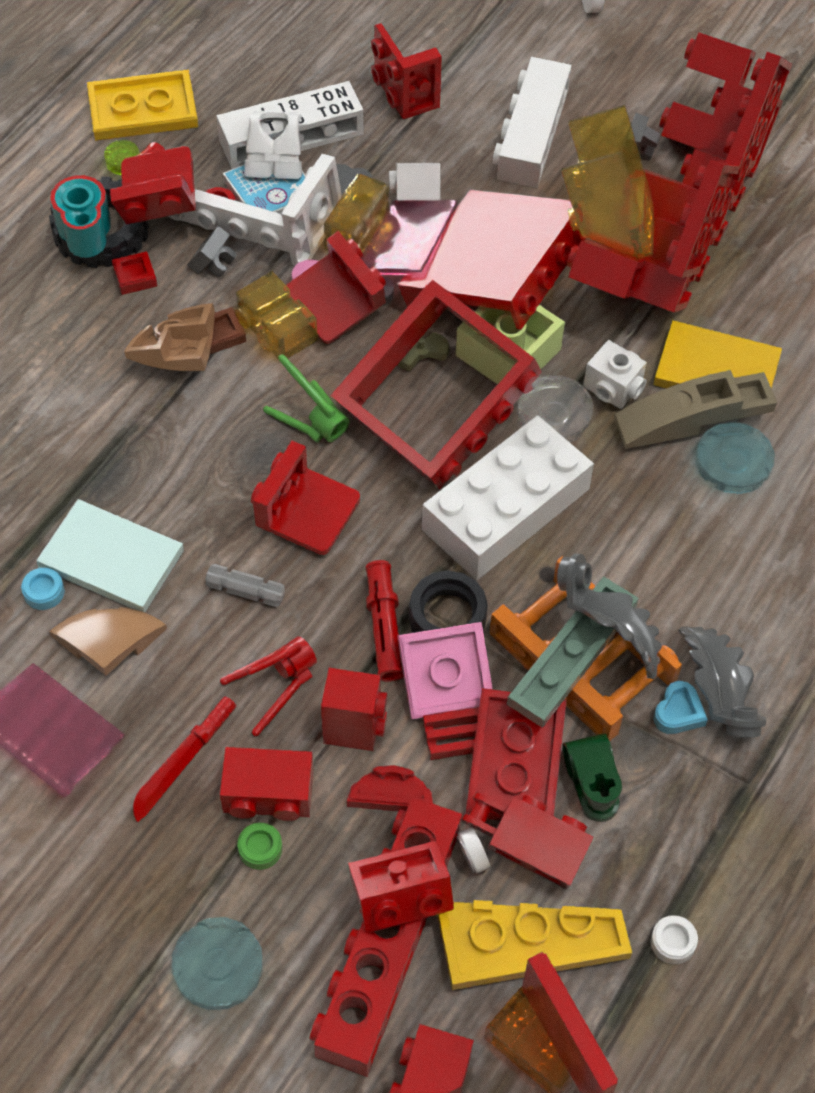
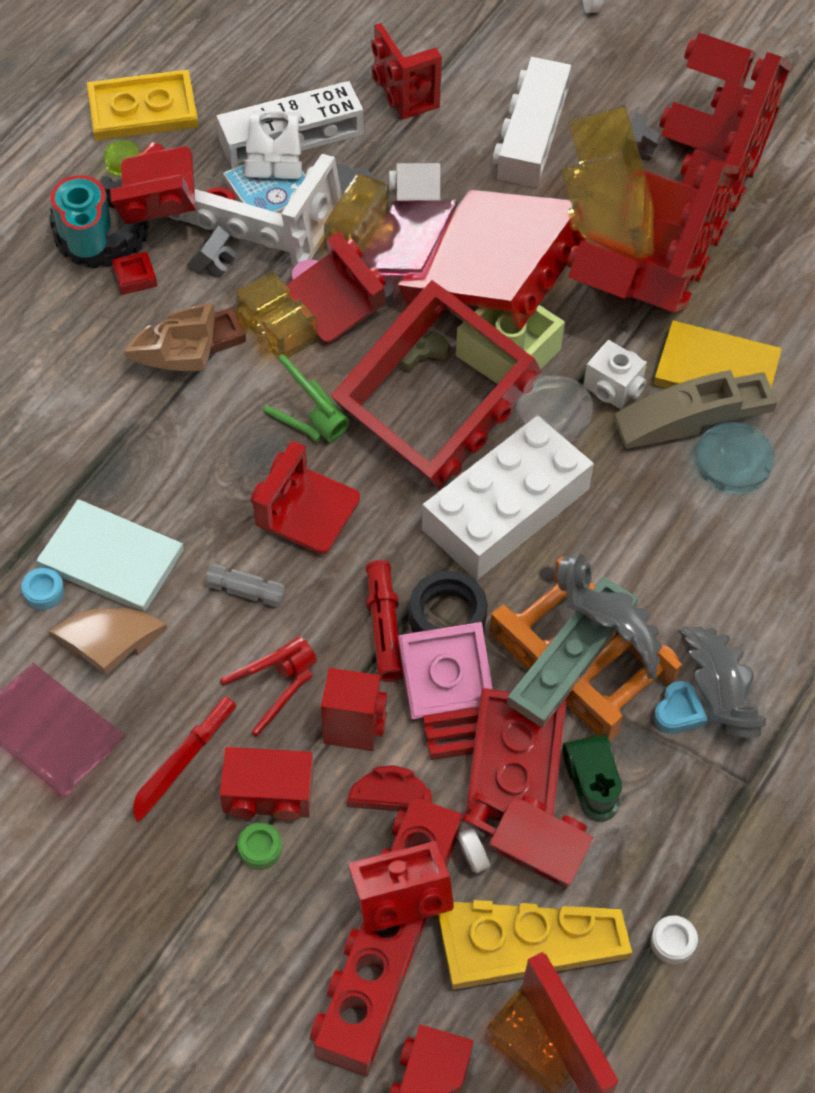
(217, 963): clear light blue tile -> none

